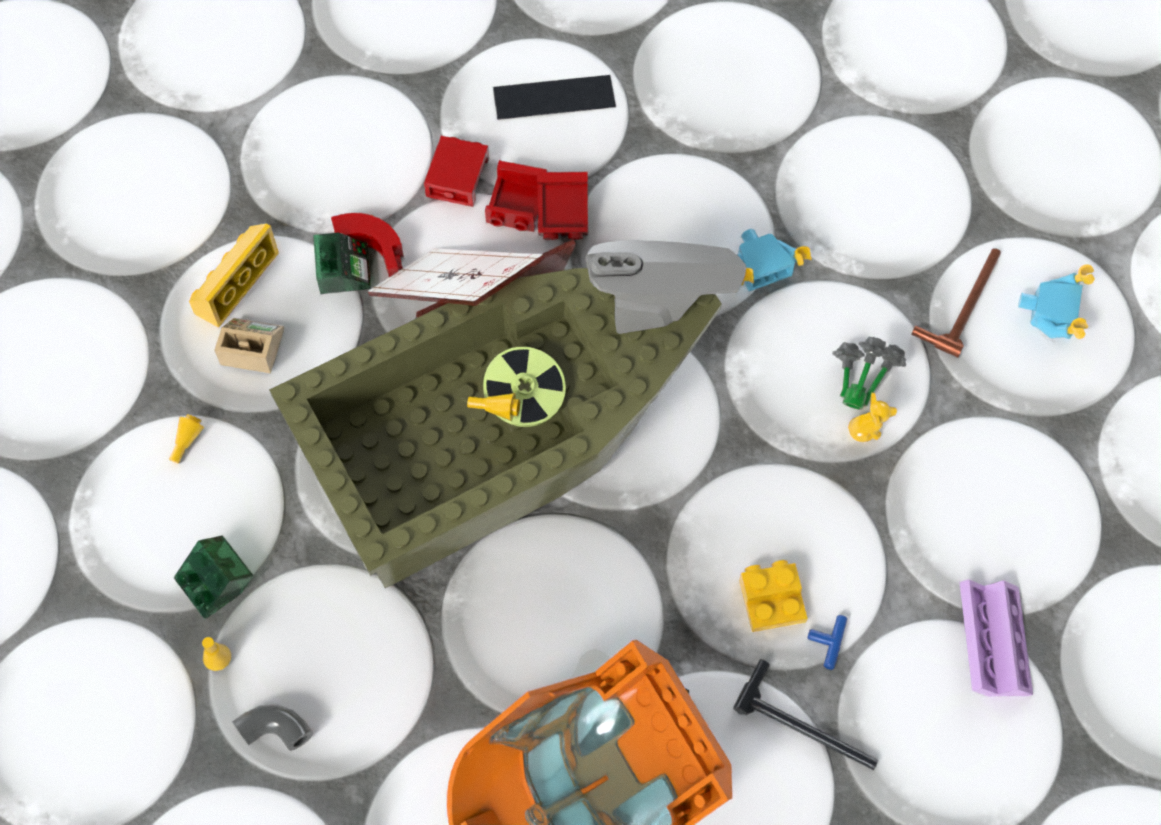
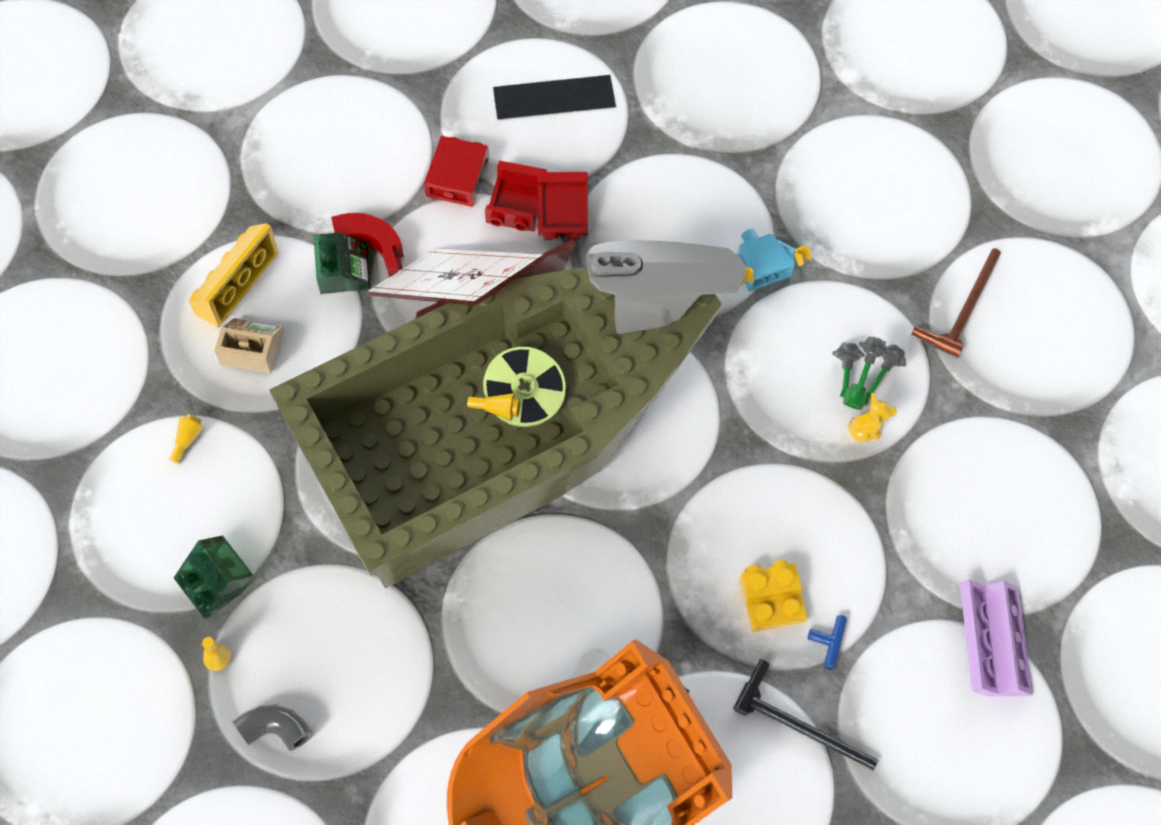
(1058, 304): medium azure torso -> none

